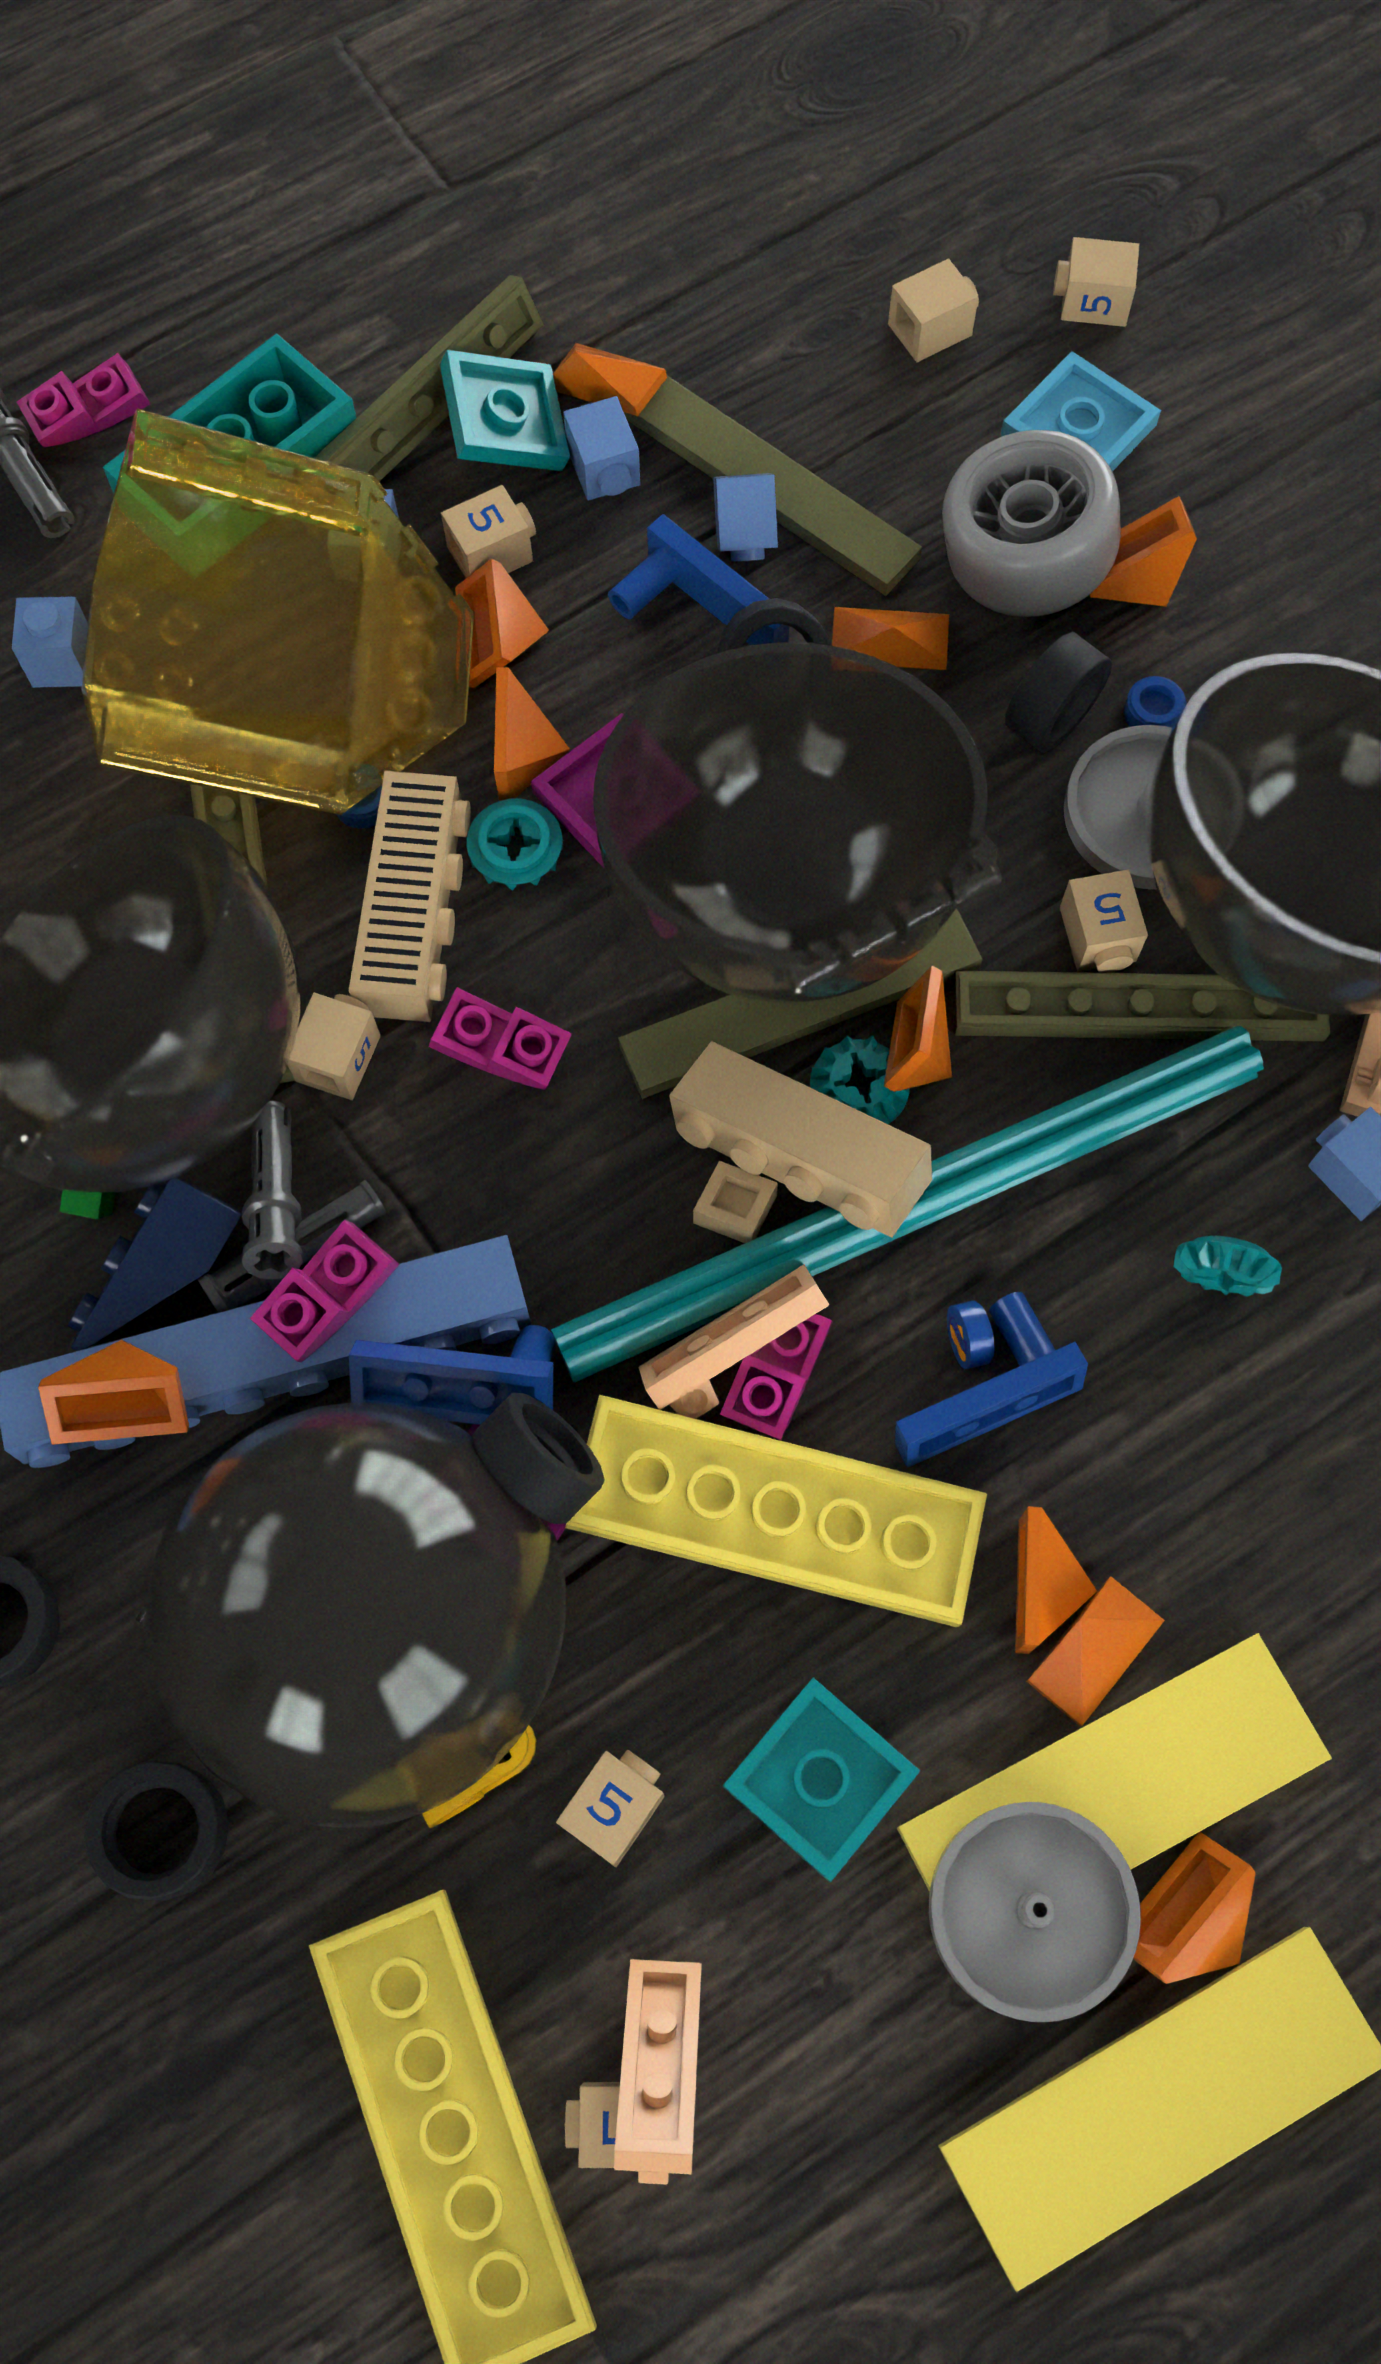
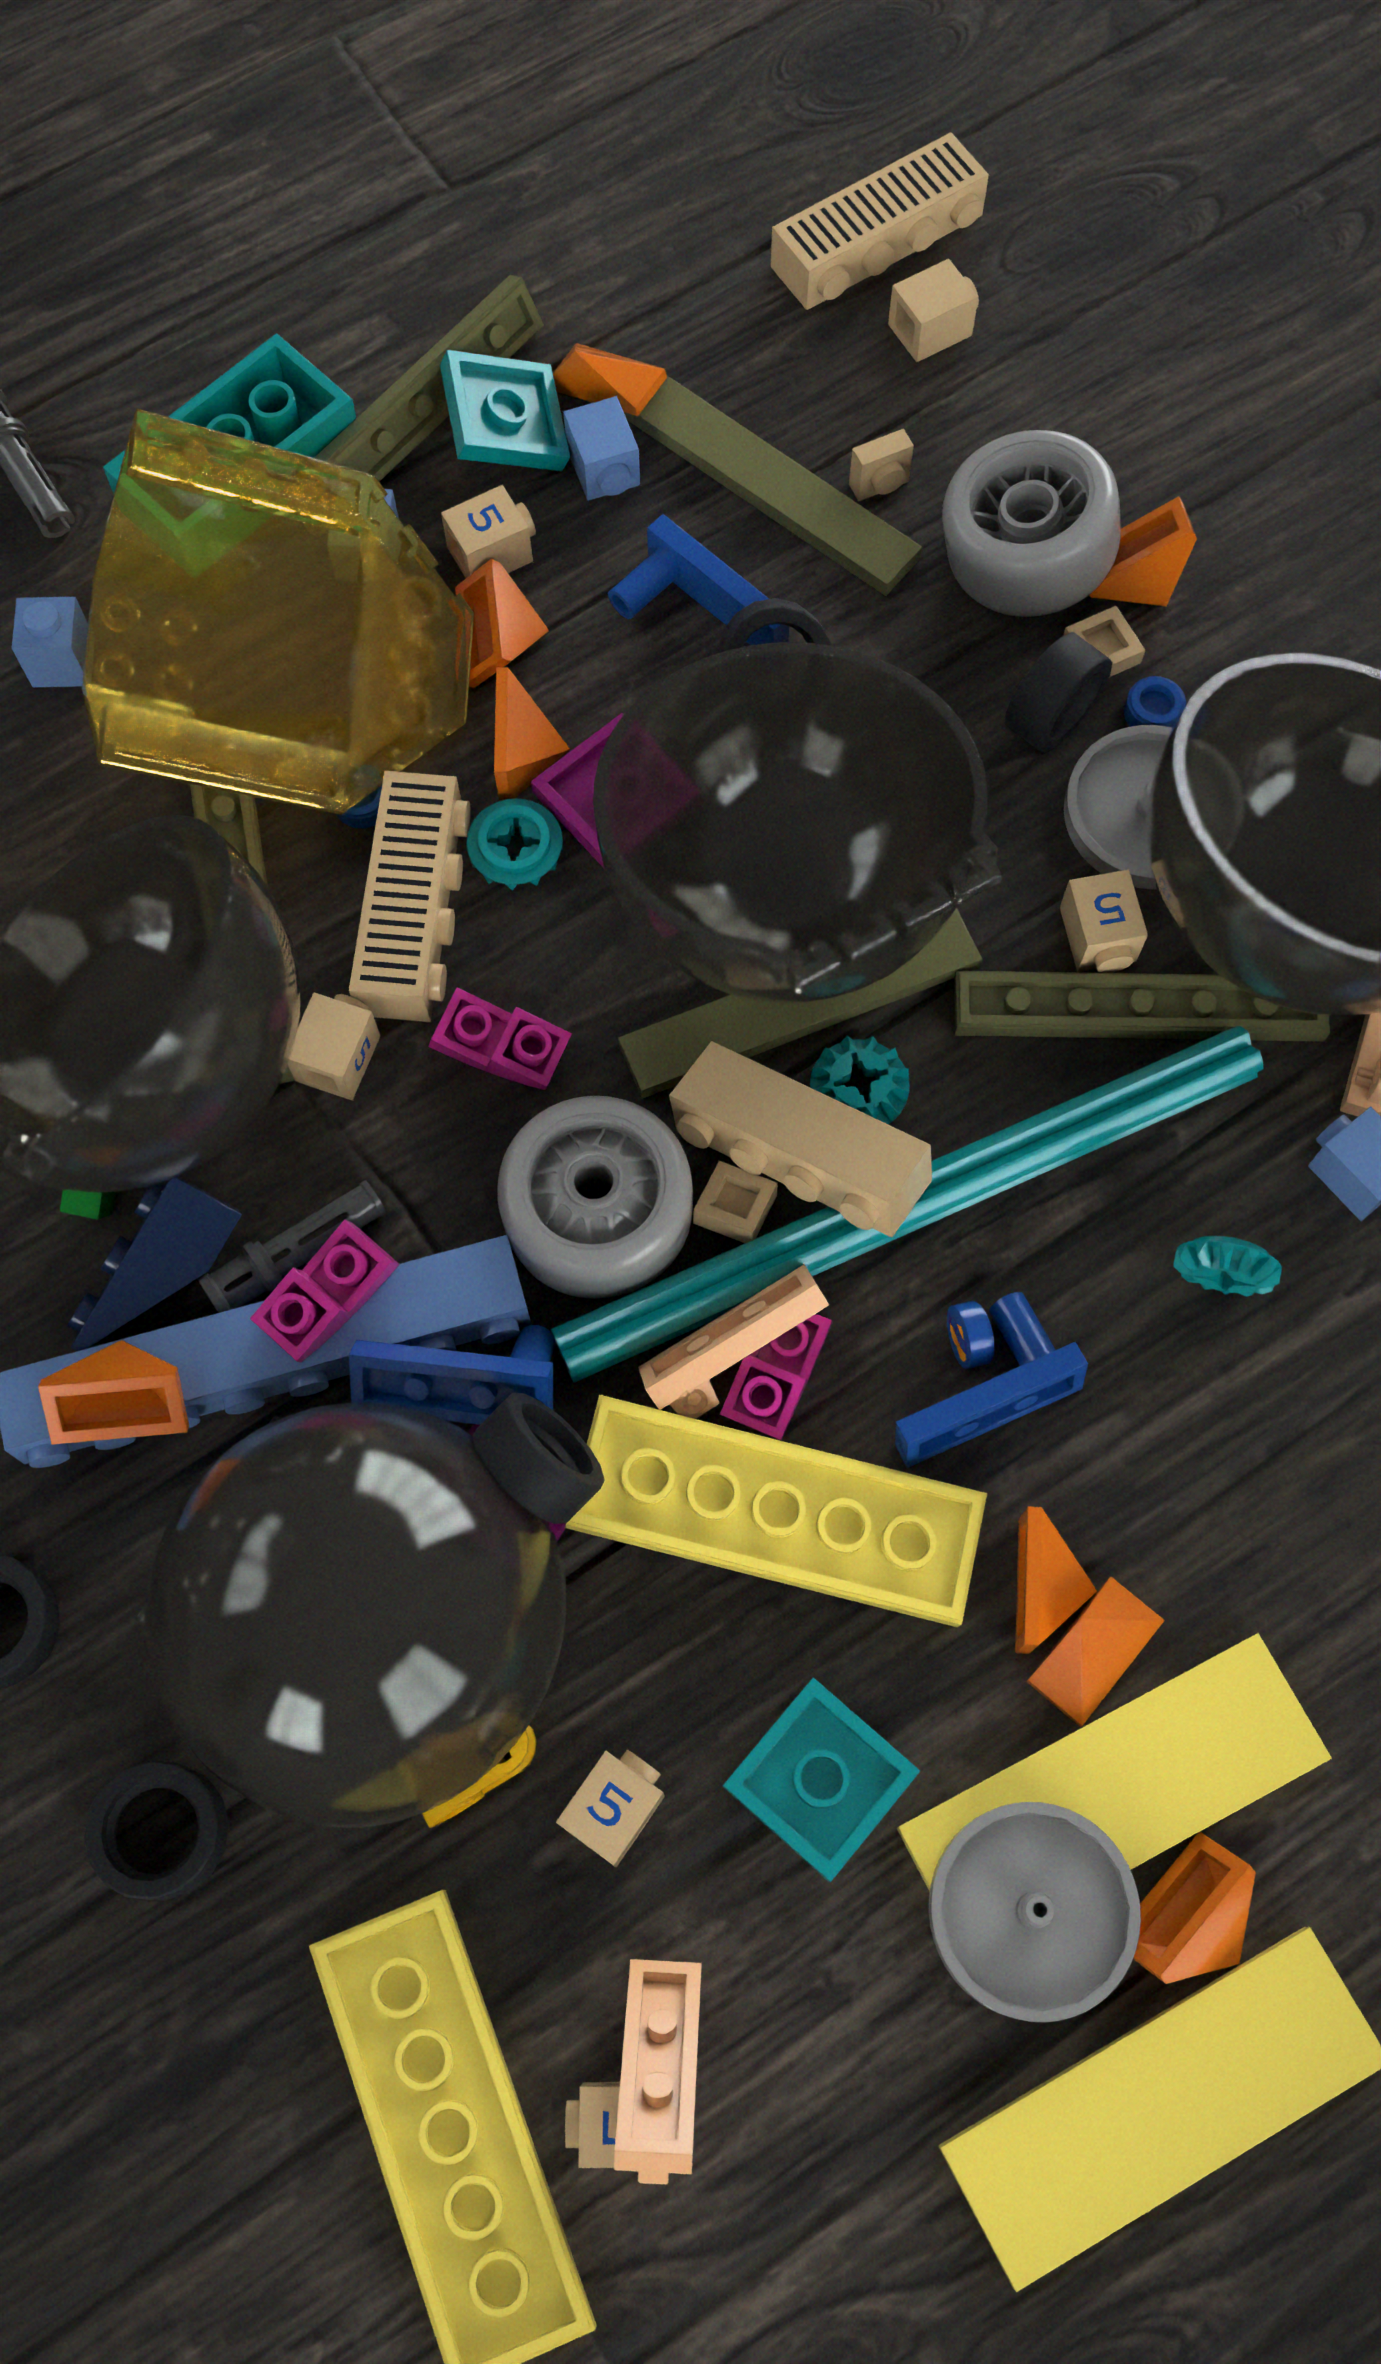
(70, 411): dark pink slope -> none
(271, 1209): dark grey pin -> none
(607, 1242): none -> light grey wheel
(745, 515): medium blue brick -> none
(878, 221): none -> tan brick
(881, 465): none -> tan plate
(894, 636): orange slope -> none
(920, 1036): orange slope -> none
(1088, 406): medium azure plate -> none
(1097, 281): tan brick -> none
(1112, 637): none -> tan plate

